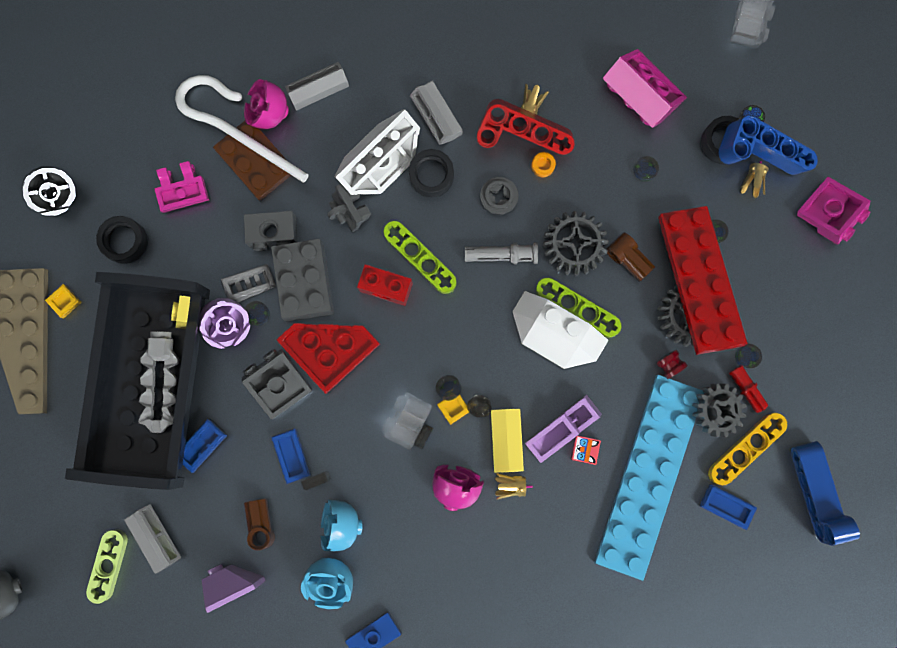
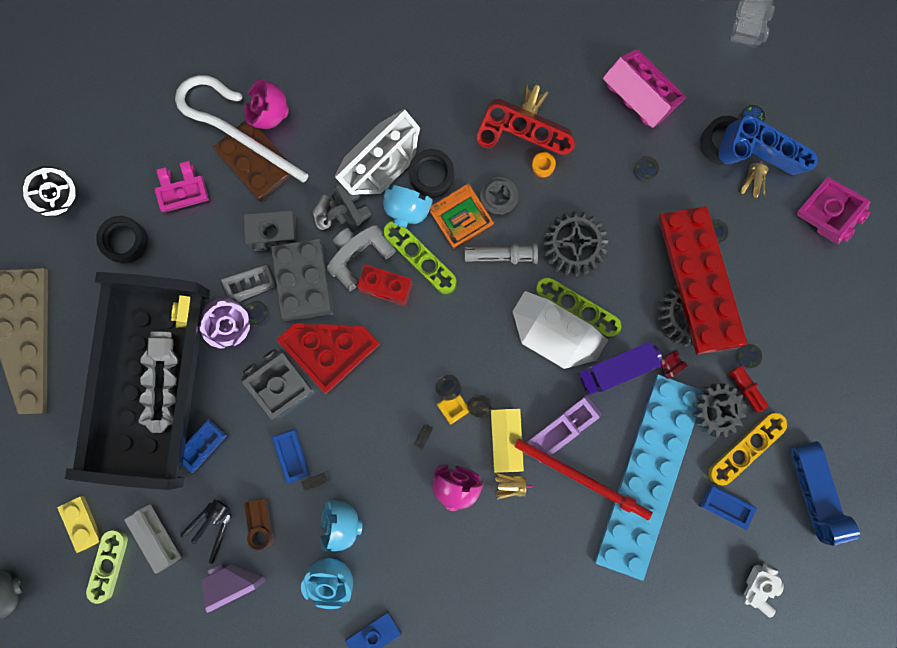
(63, 301): yellow tile -> none
(80, 524): none -> light yellow plate
(215, 513): none -> black plant
(317, 86): light grey piece -> none
(320, 214): none -> light grey arm
(351, 246): none -> light grey connector
(405, 205): none -> medium azure cylinder
(407, 421): clear brick -> none
(436, 113): light grey piece -> none
(461, 216): none -> orange tile
(585, 450): tile -> none
(620, 368): none -> dark purple arch
(626, 252): reddish brown piece -> none
(626, 502): none -> red bar
(763, 583): none -> white piece

